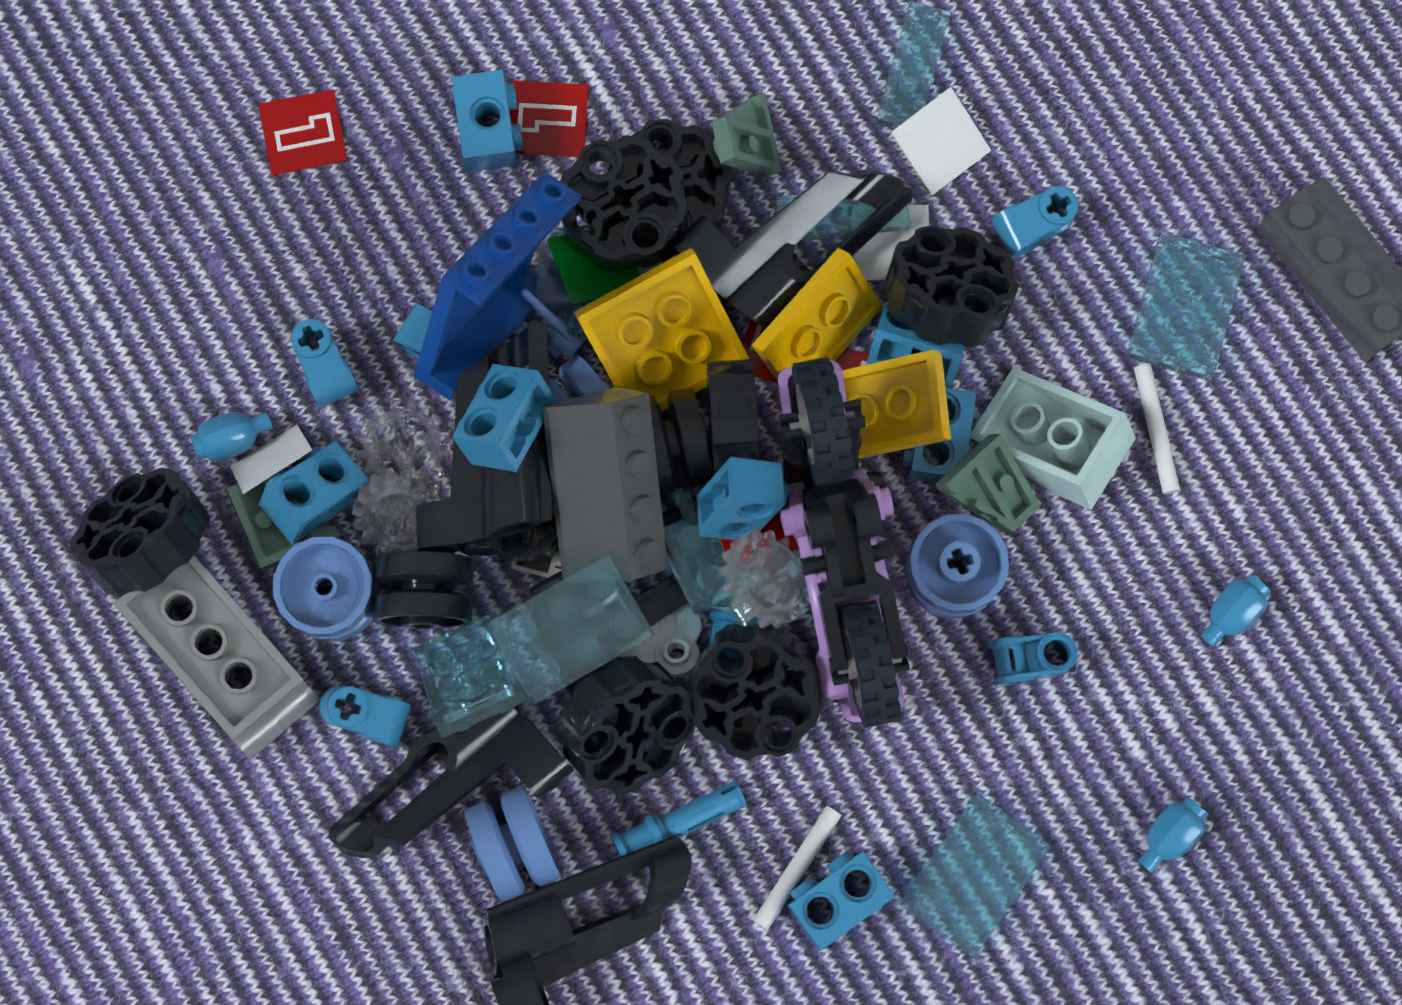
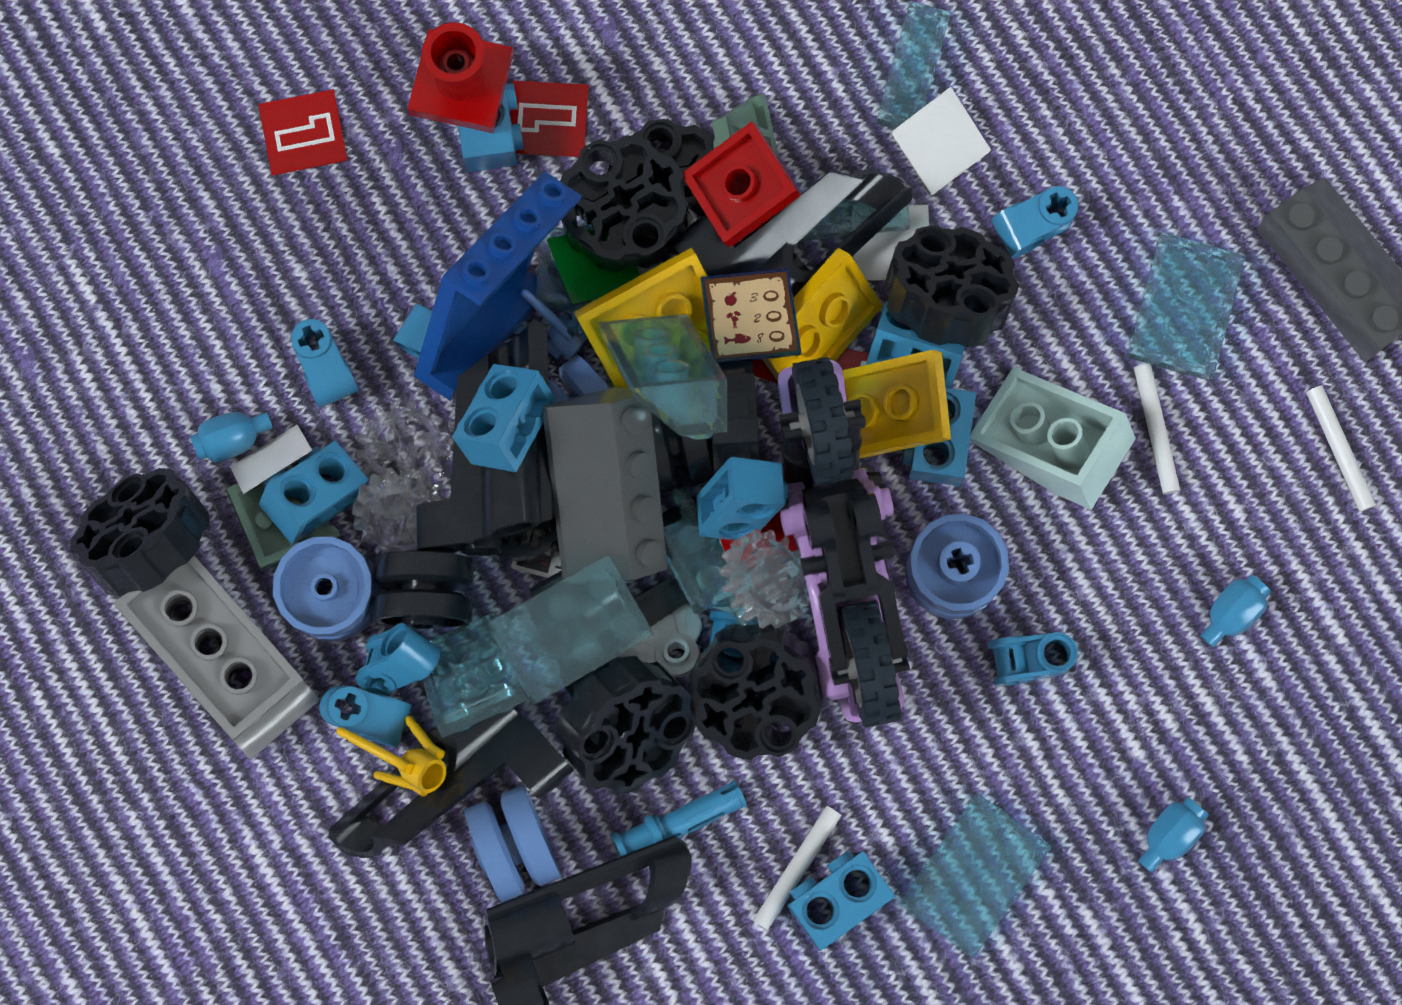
(396, 660): none -> dark azure piece
(419, 768): none -> yellow plant
(460, 78): none -> red plant
(670, 372): none -> clear light blue slope
(741, 184): none -> red plant
(750, 316): none -> piece
(991, 485): sand green wing -> none
(1341, 448): none -> white bar

